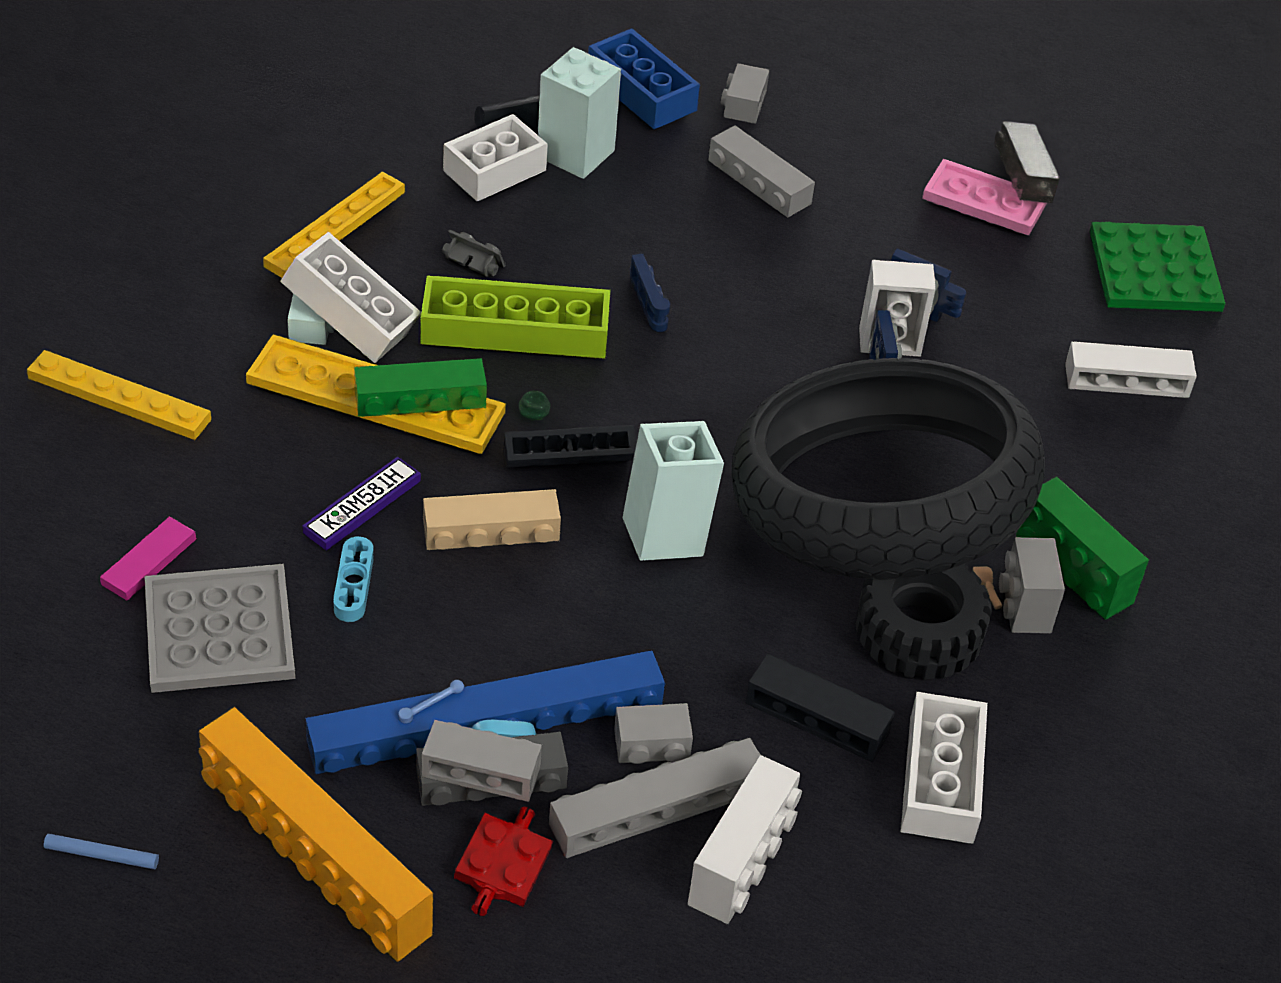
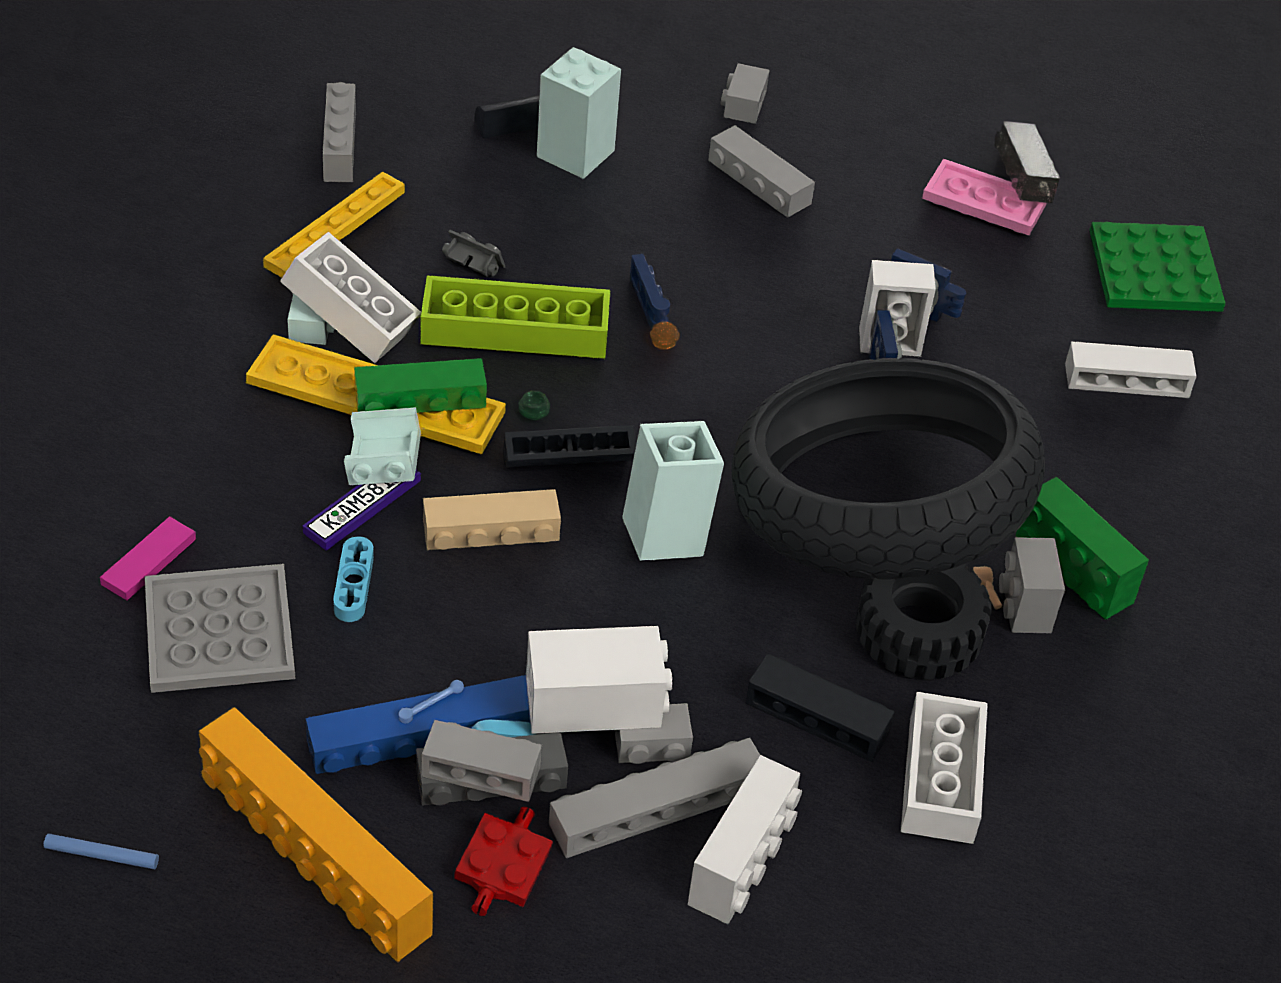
(119, 394): yellow plate -> none
(339, 132): none -> light grey brick
(383, 446): none -> light aqua panel
(495, 157): white brick -> none
(597, 679): none -> white brick
(648, 79): blue brick -> none
(664, 335): none -> clear orange plate

